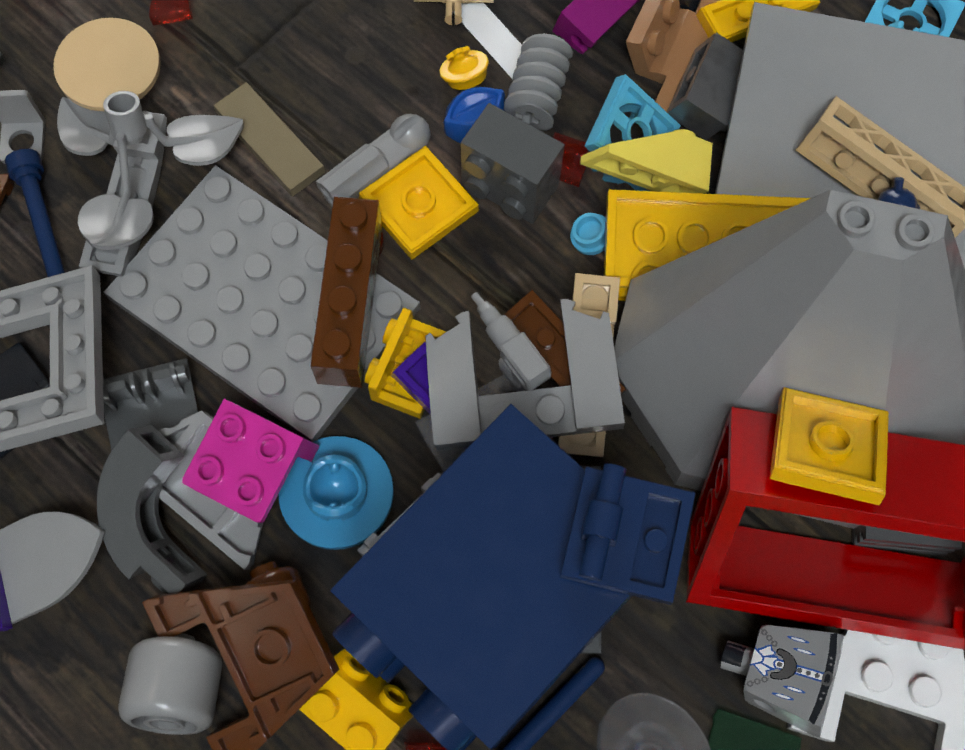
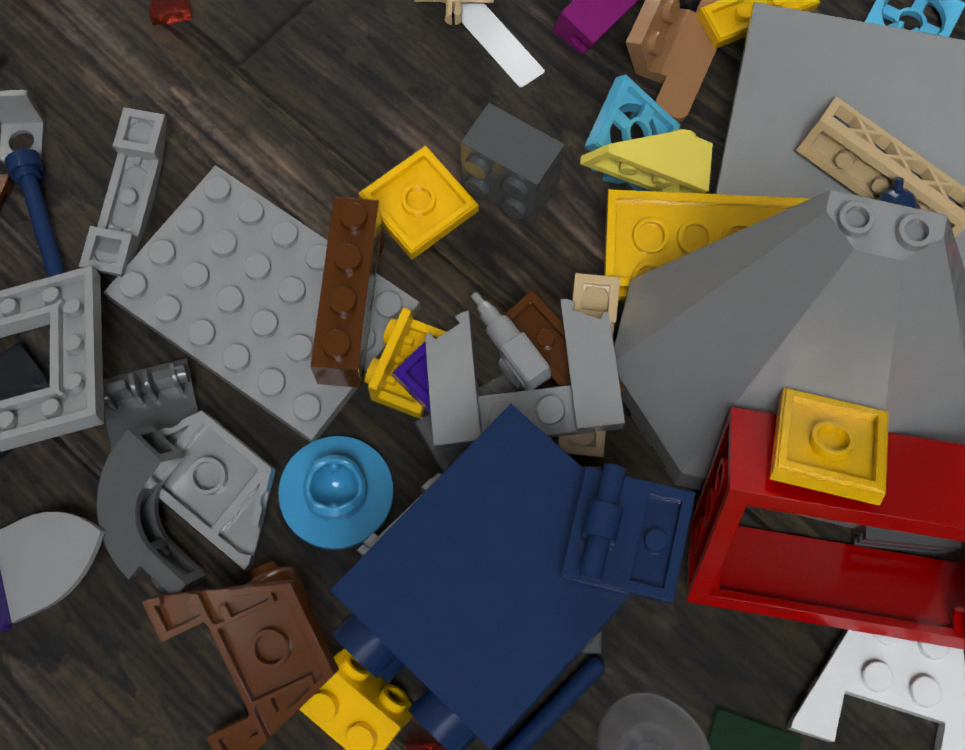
(106, 59): tan piece -> none
(170, 685): light grey head -> none
(196, 140): light grey plant -> none
(245, 461): dark pink bracket -> none
(271, 140): dark tan tile -> none
(375, 159): light grey piece -> none
(464, 68): yellow hat -> none
(466, 109): blue hat -> none
(538, 80): light grey piece -> none
(571, 170): clear red tile -> none
(589, 233): medium azure plate -> none
(708, 87): flat silver brick -> none
(788, 673): light grey torso -> none

